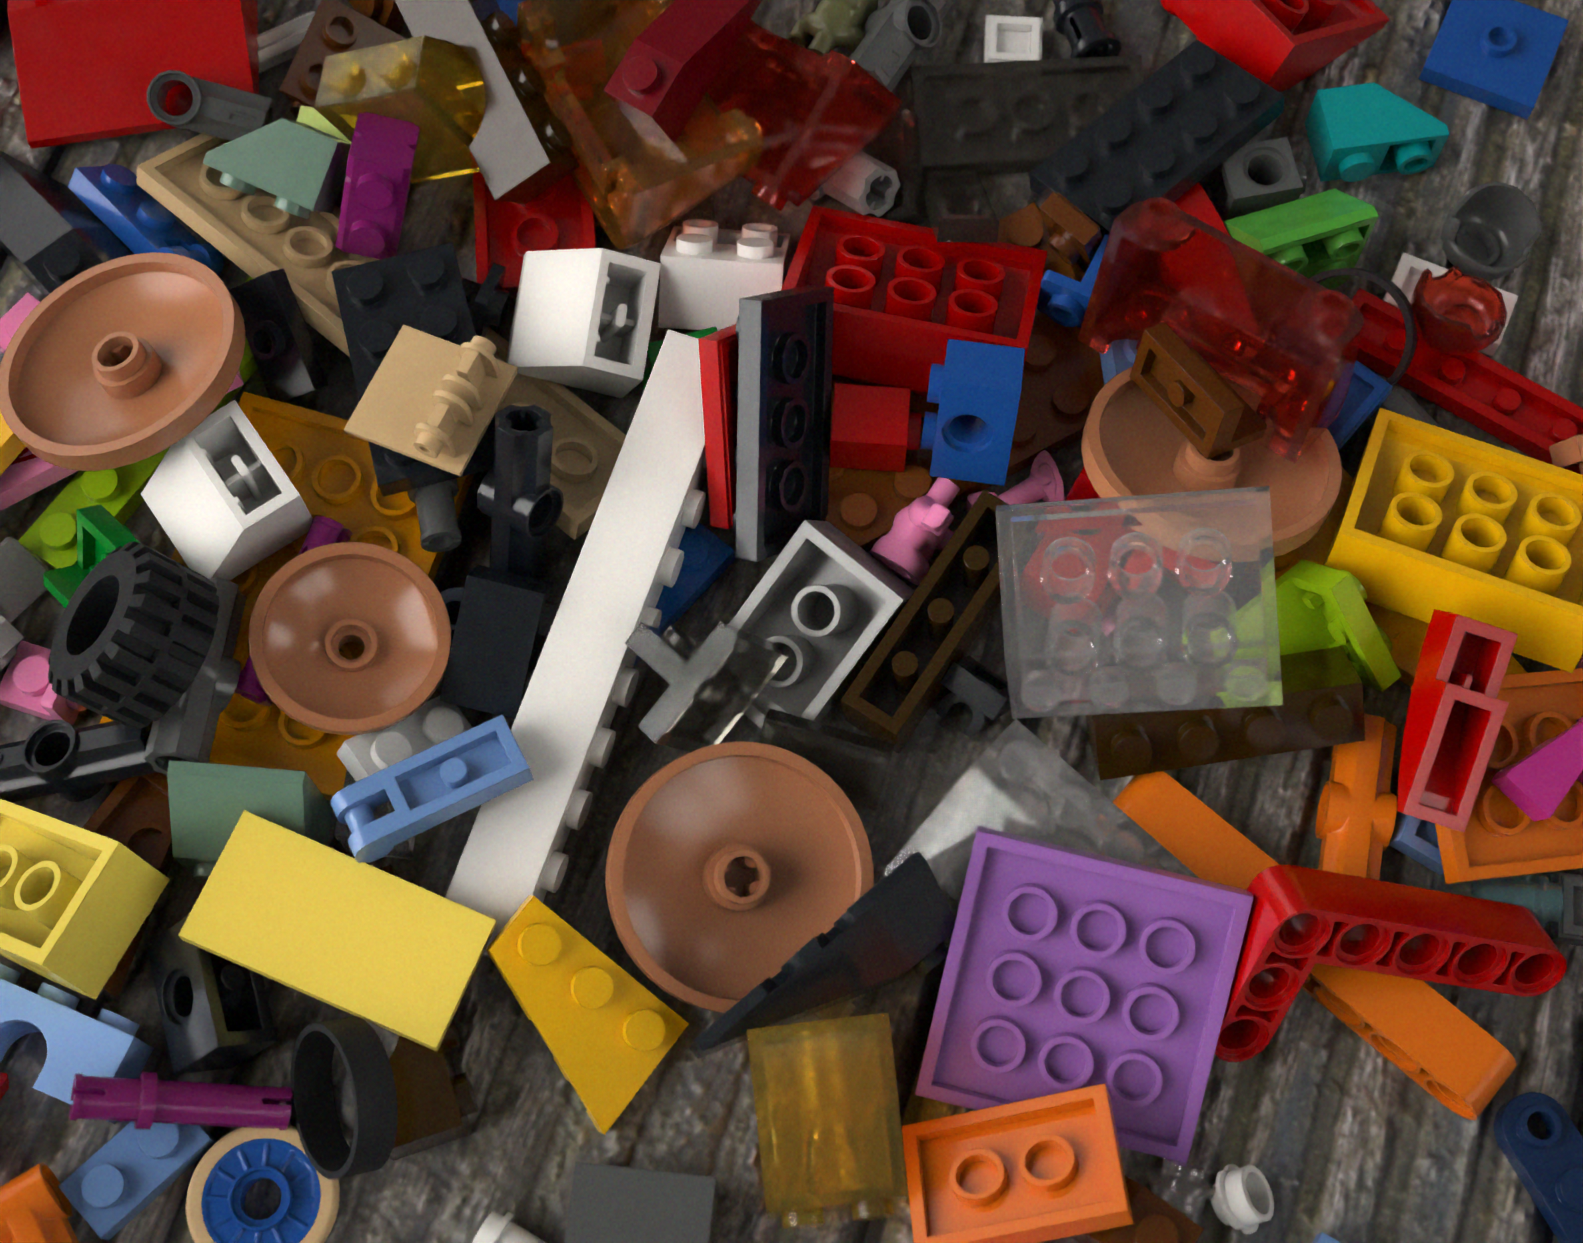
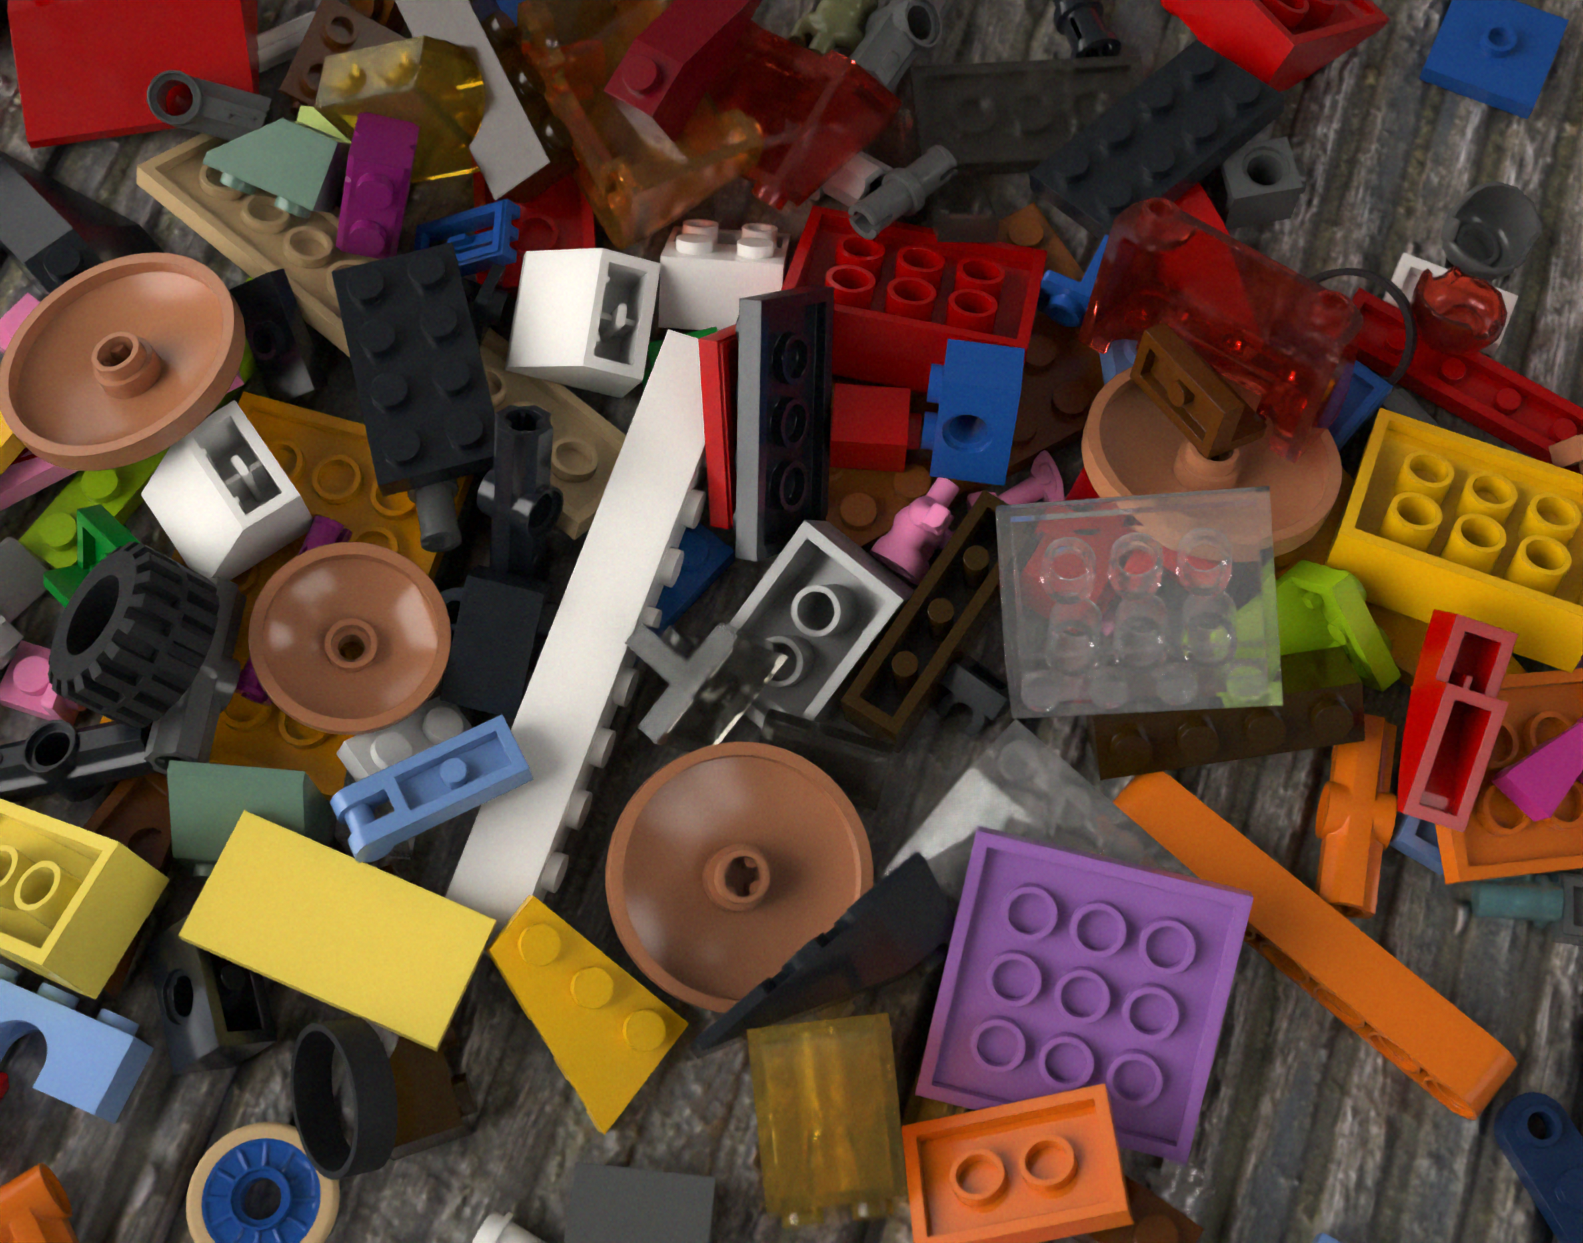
(133, 1172): medium blue plate -> none
(137, 216): blue plate -> none
(179, 1102): magenta pin -> none
(432, 398): tan hinge -> none
(480, 250): none -> blue tile
(903, 192): none -> dark grey pin
(1012, 38): white tile -> none
(1071, 231): reddish brown plate -> none
(1242, 1198): white plate -> none
(1310, 233): bright green slope -> none
(1369, 133): teal slope -> none
(1378, 928): red beam -> none

